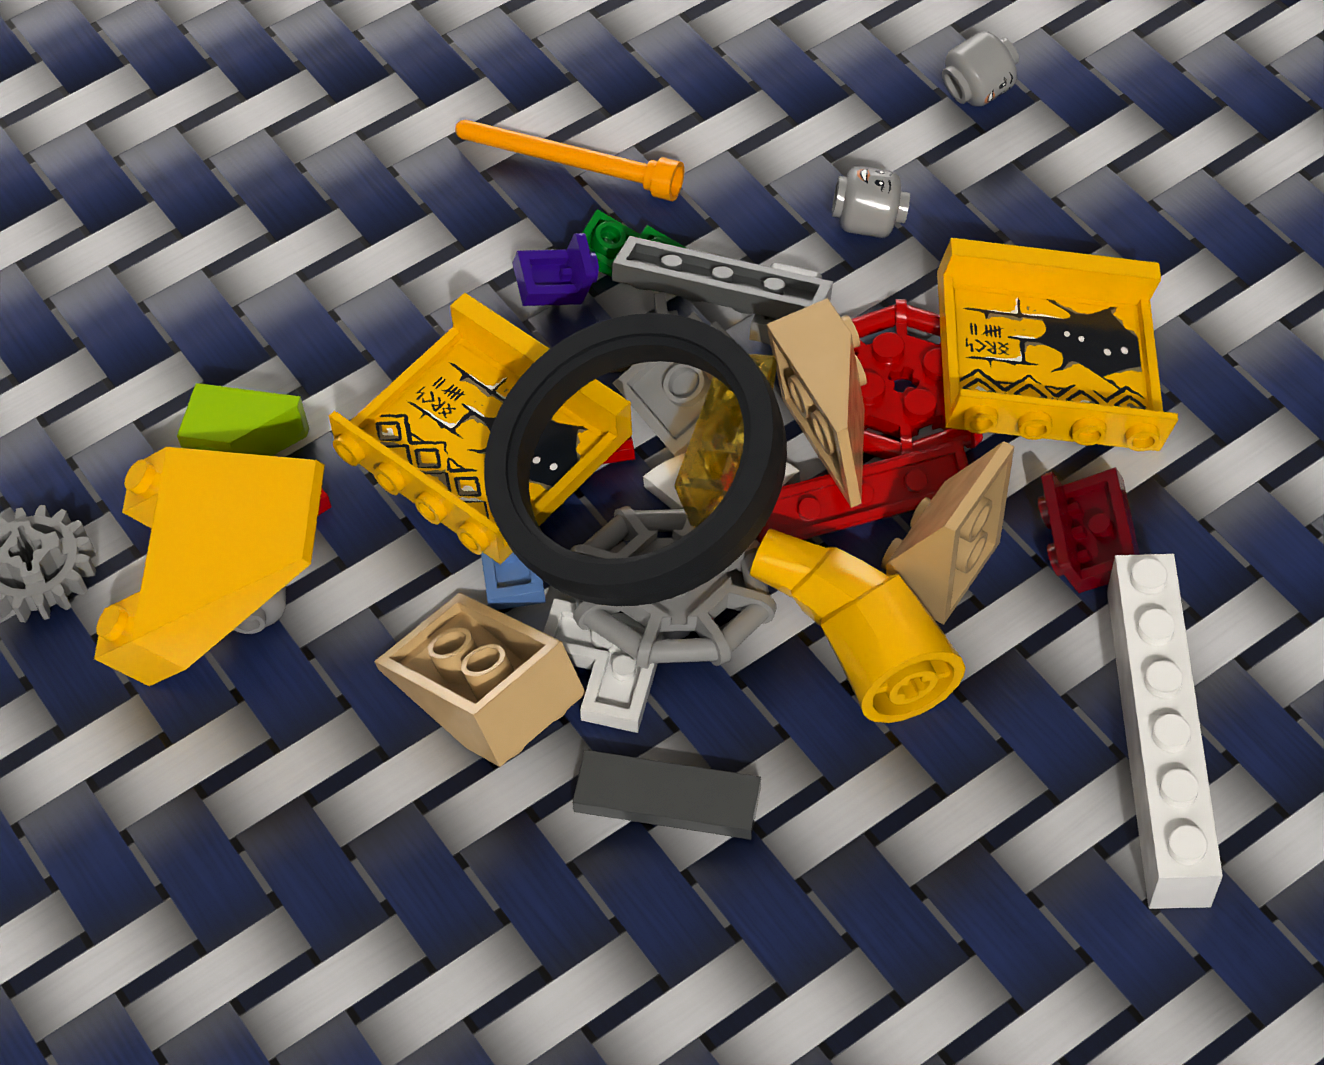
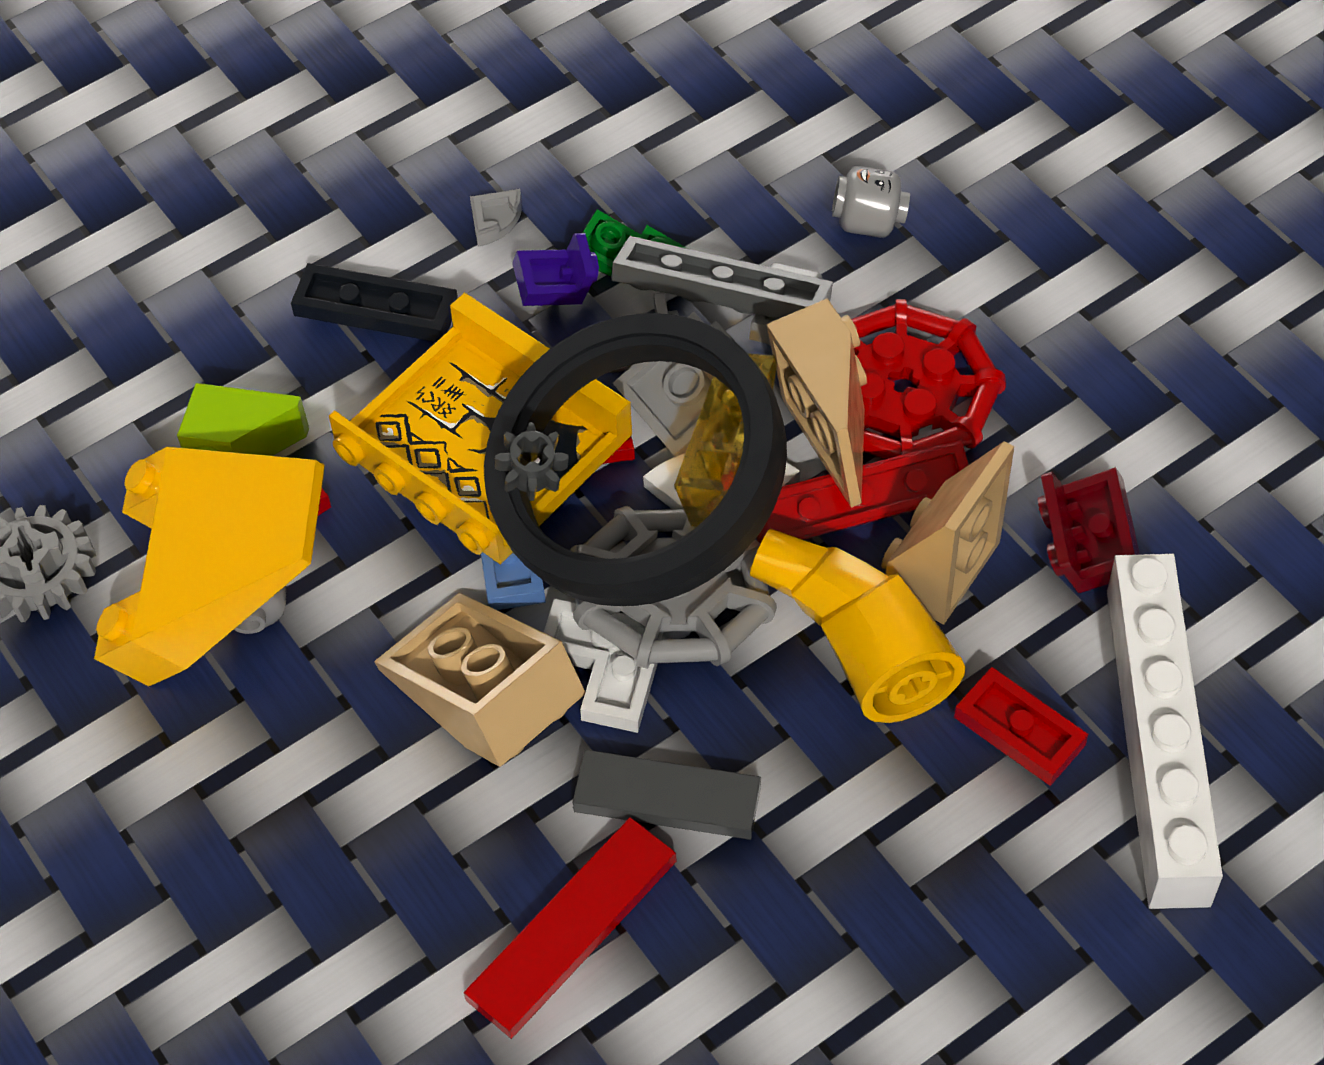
(374, 302): none -> black plate
(495, 214): none -> light grey tile
(531, 446): none -> dark grey gear
(570, 927): none -> red tile
(660, 177): light orange piece -> none
(980, 69): light grey head -> none
(1021, 726): none -> red plate
(1050, 345): yellow panel -> none

